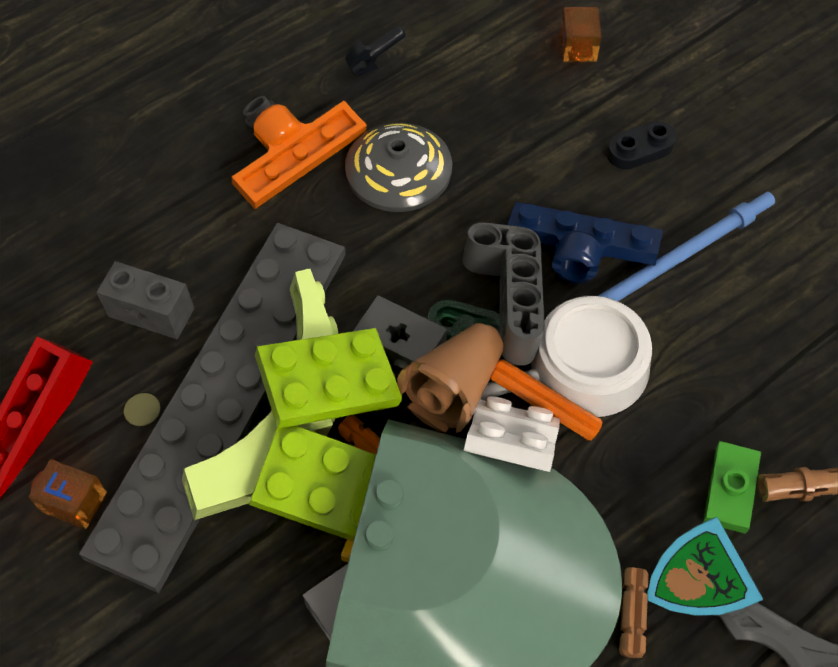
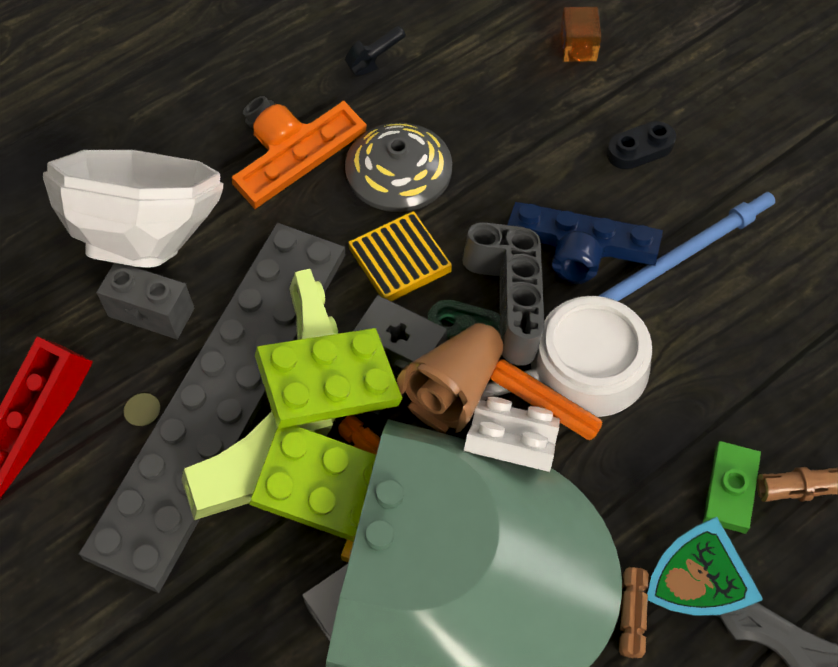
(67, 493): clear orange brick -> none
(131, 202): none -> white rock
(400, 257): none -> tile

